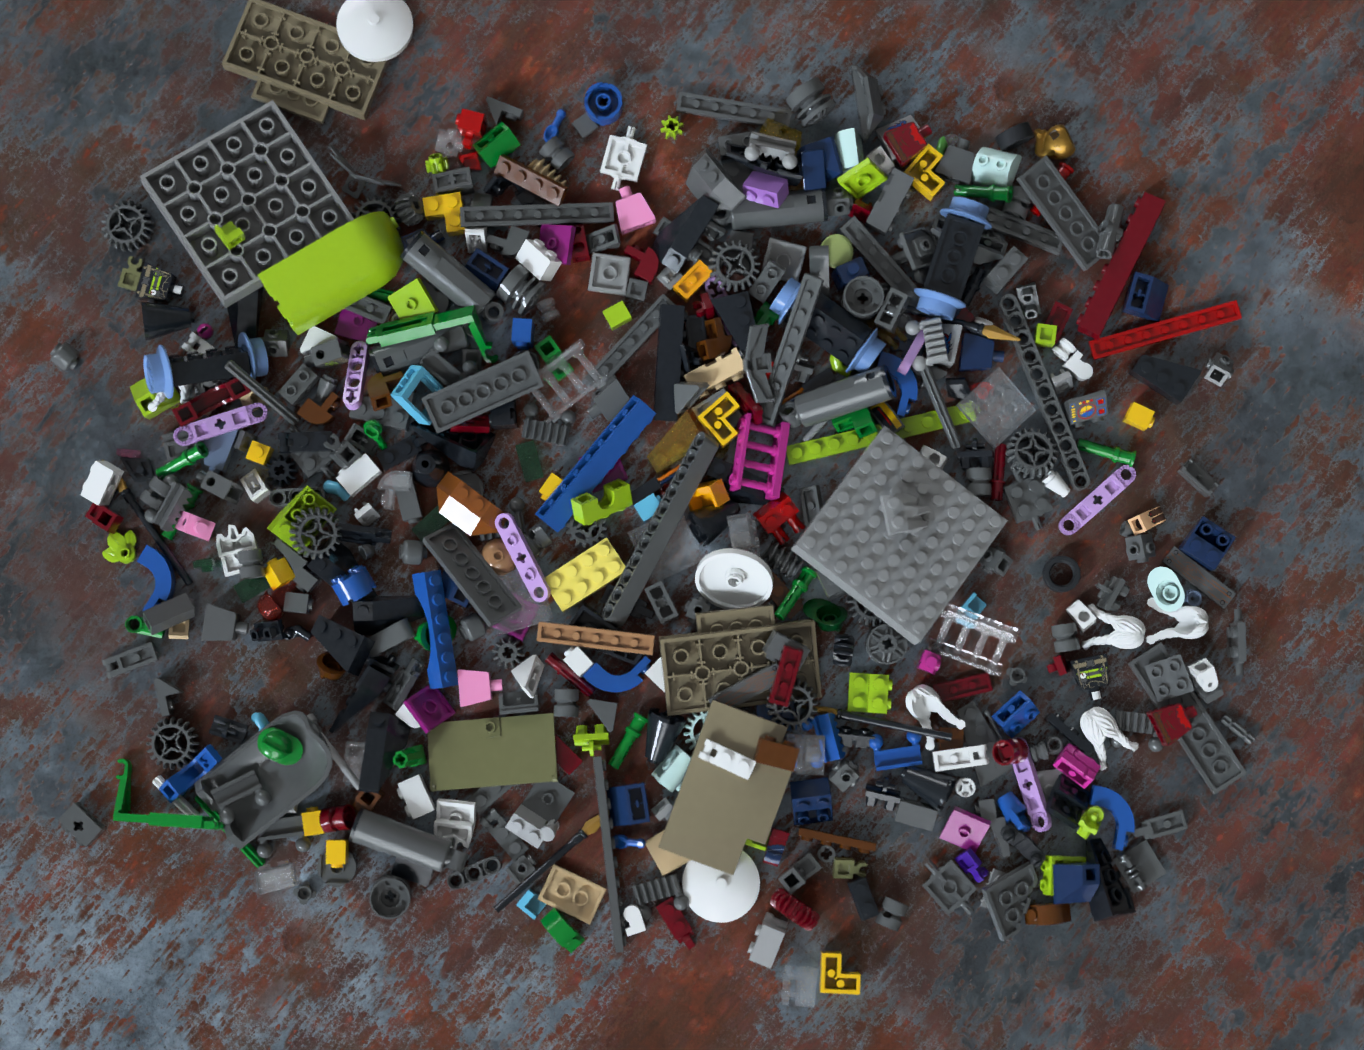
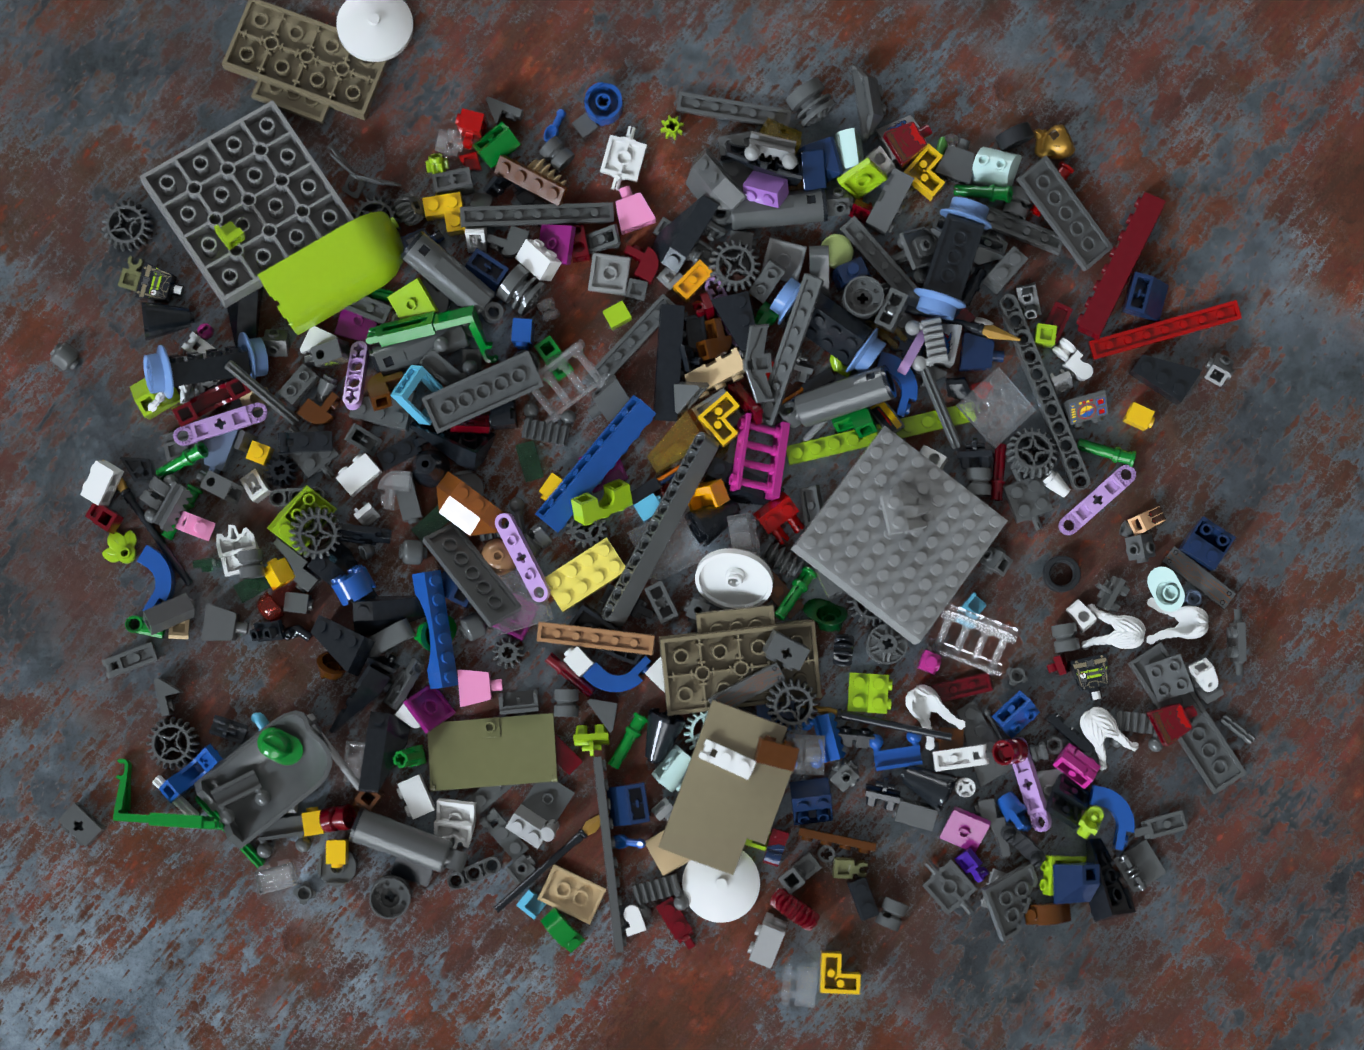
(128, 453): clear pink tile -> none
(335, 488): medium azure arm -> none
(343, 452): dark grey brick -> none
(374, 429): green plate -> none
(529, 674): white slope -> none
(785, 675): dark red tile -> none
(1110, 231): dark grey piece -> none
(1198, 477): dark grey hinge -> none

